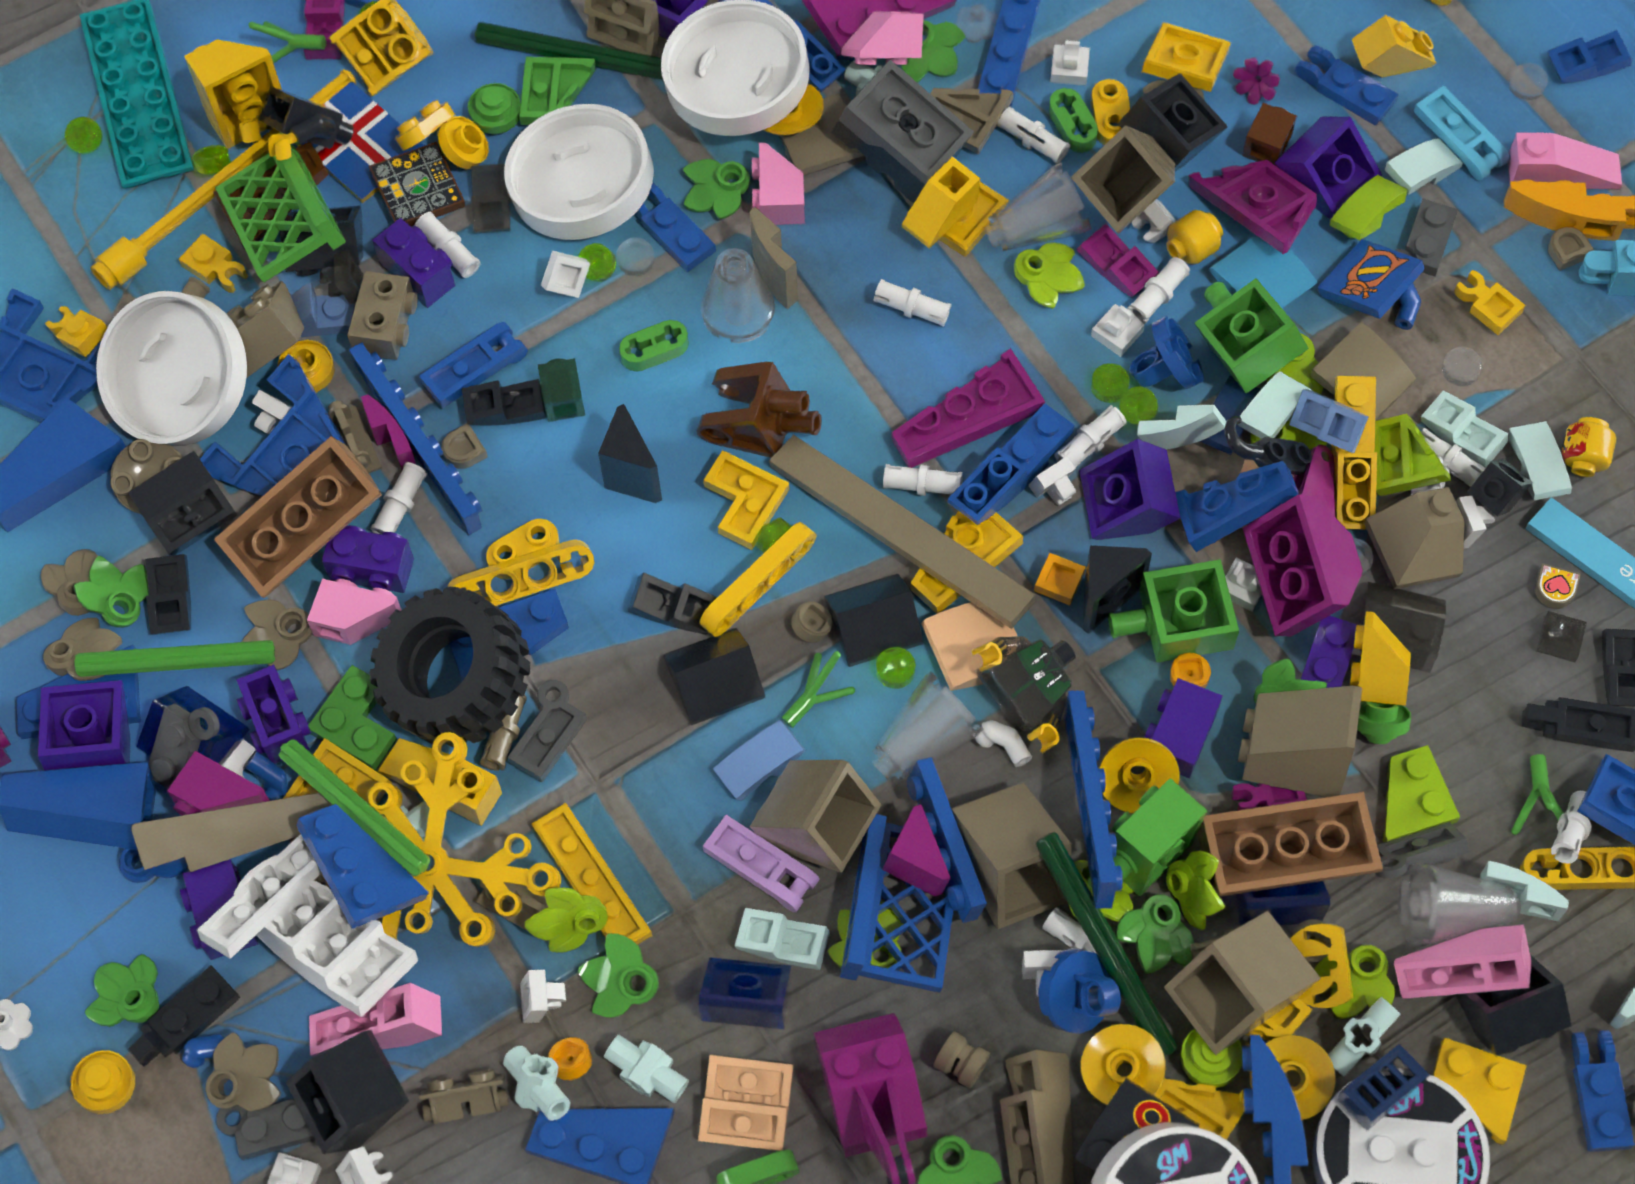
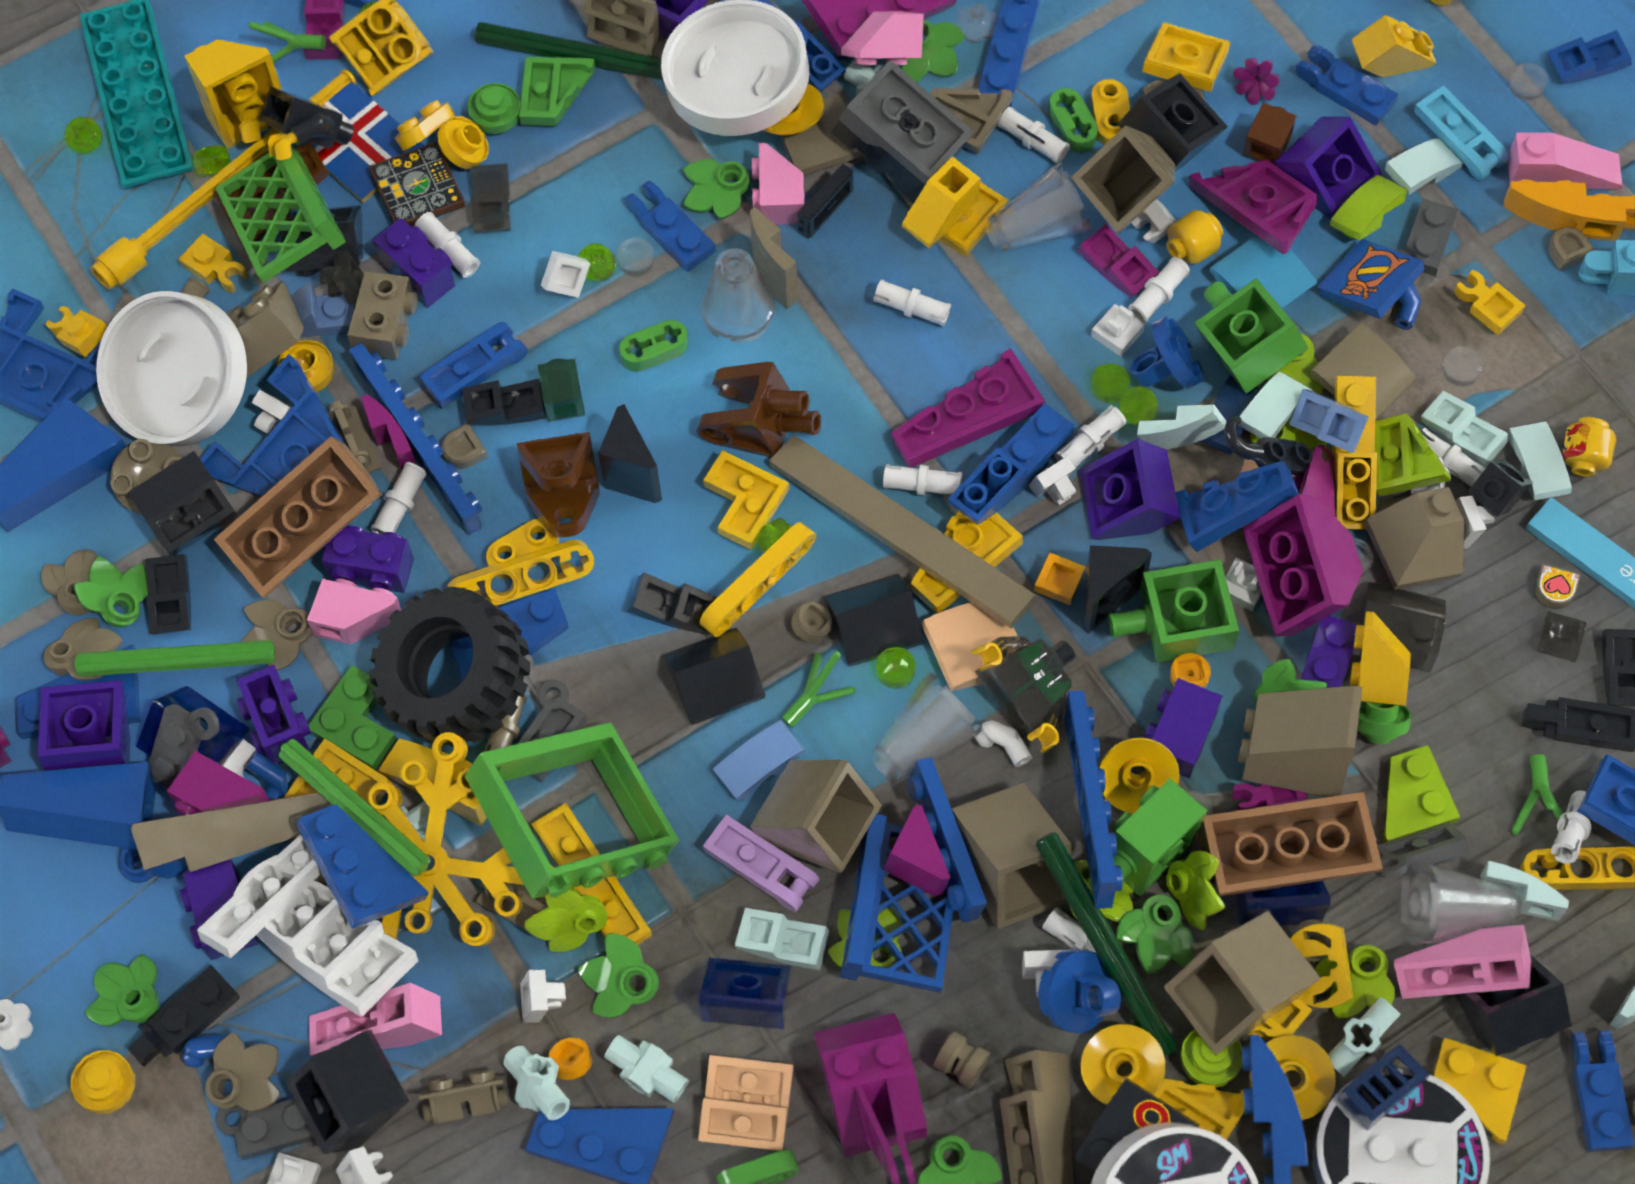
(560, 481): none -> reddish brown piece
(579, 171): white brick -> none
(621, 776): none -> bright green window
(825, 201): none -> black tile
(1052, 275): lime plate -> none
(1070, 63): white tile -> none

